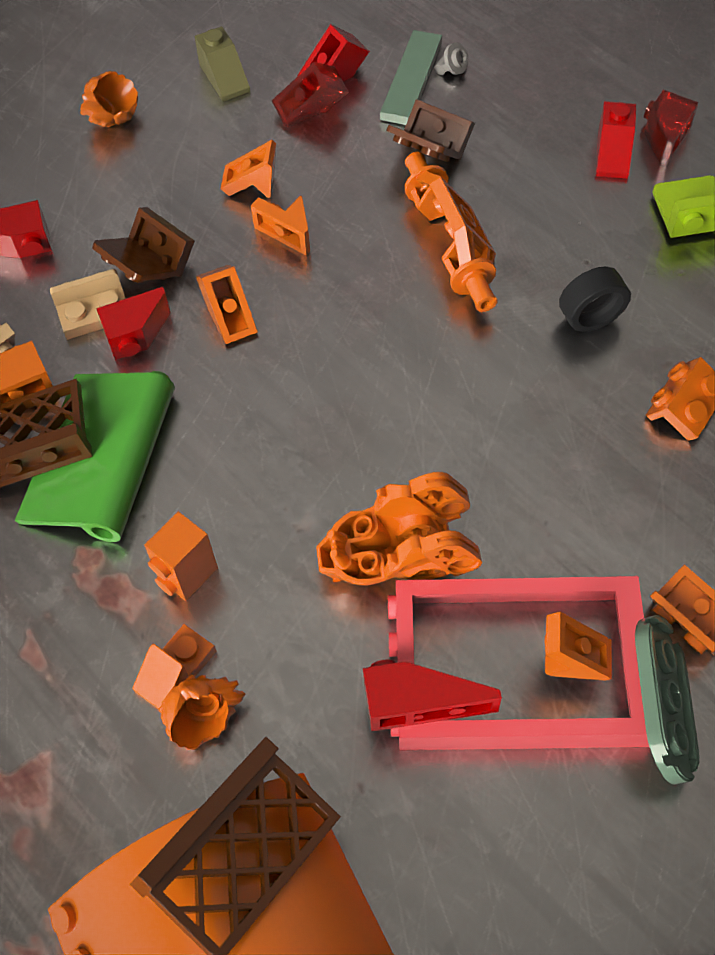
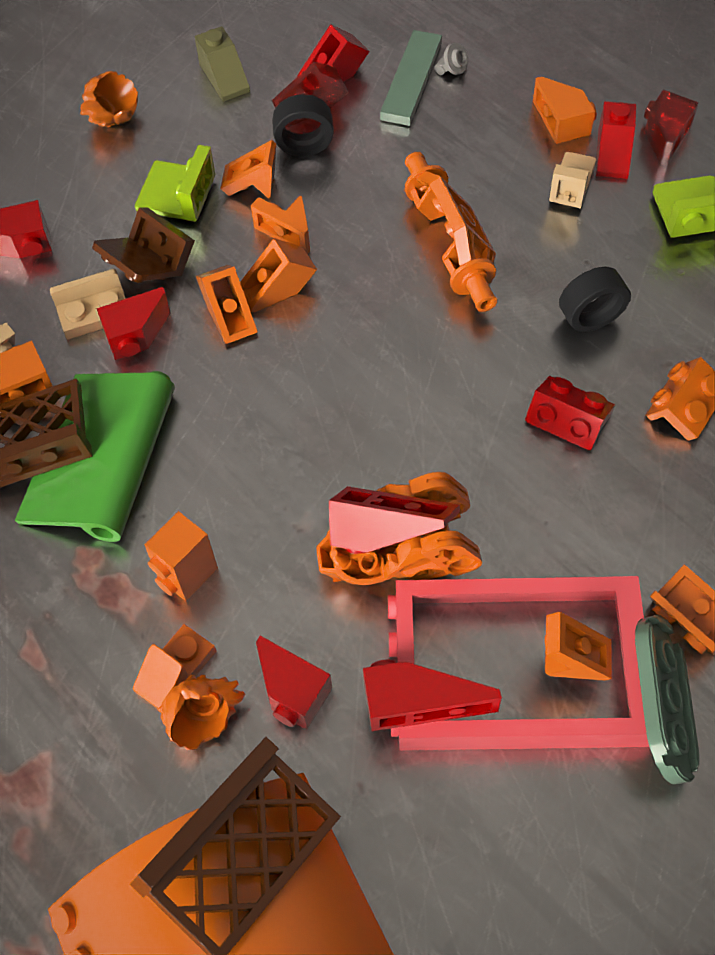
(179, 189): none -> lime bracket
(277, 275): none -> orange slope
(292, 684): none -> red slope
(302, 107): none -> black tyre
(374, 519): none -> slope
(434, 132): reddish brown bracket -> none
(563, 109): none -> orange slope
(569, 411): none -> red bracket
(572, 179): none -> tan bracket

